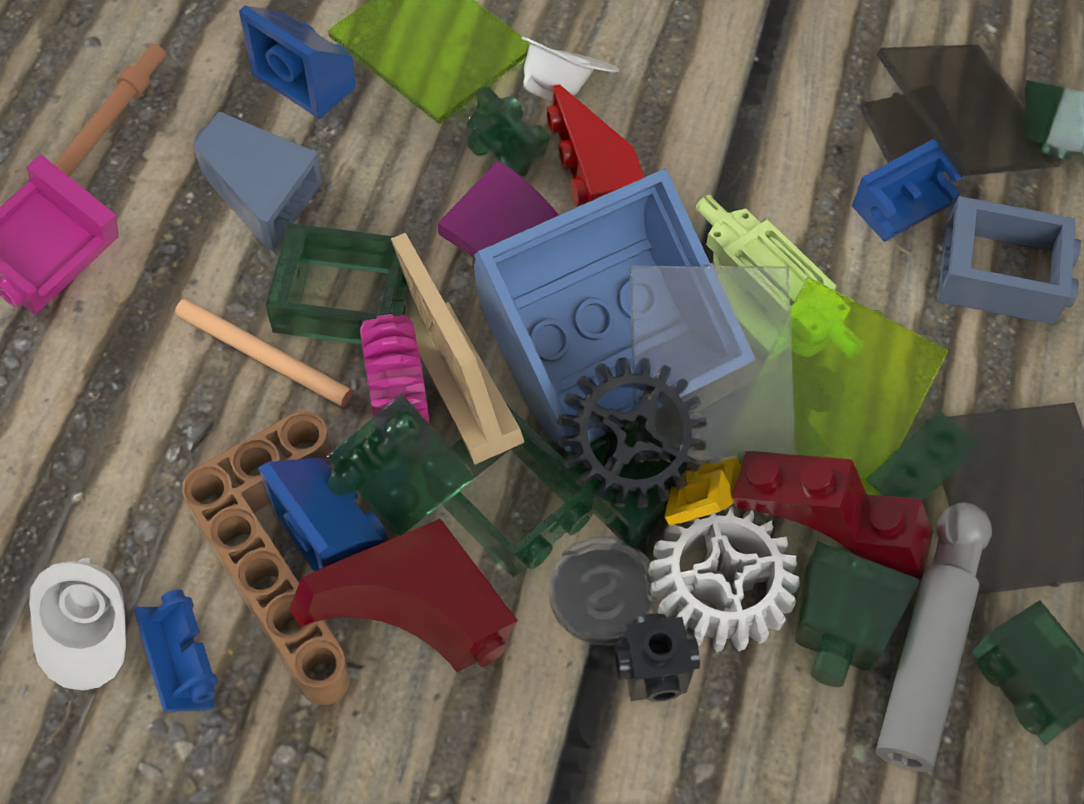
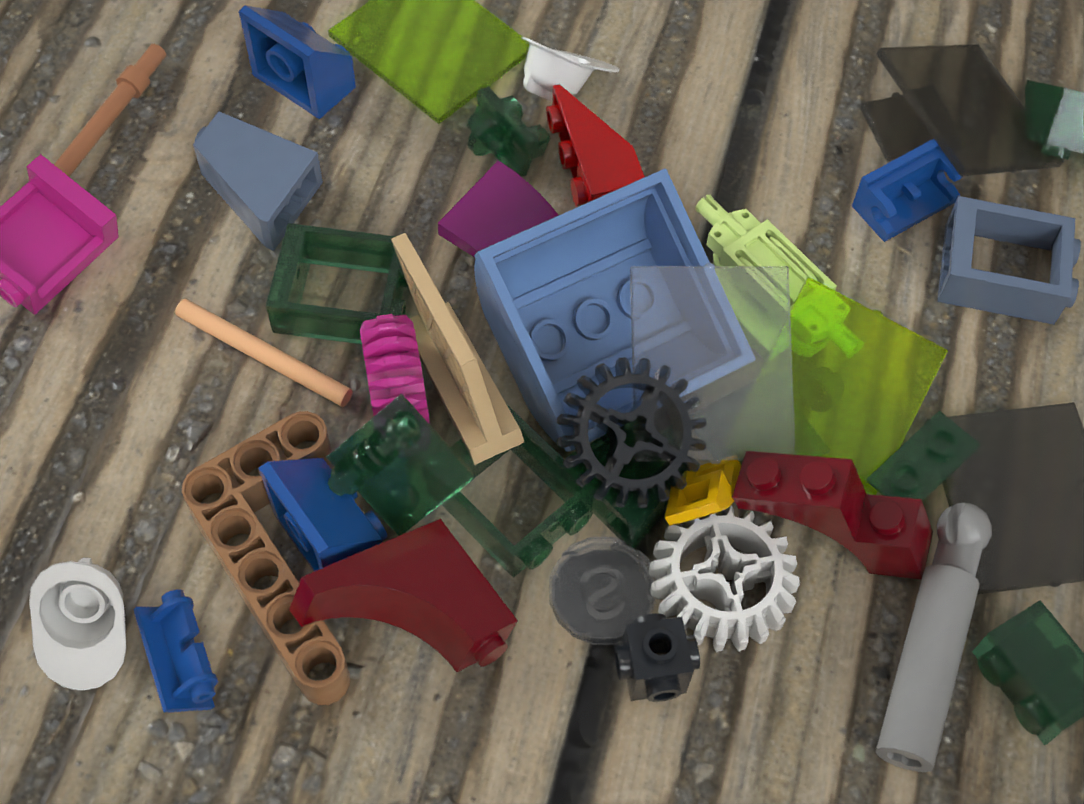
(848, 611): clear green torso -> none

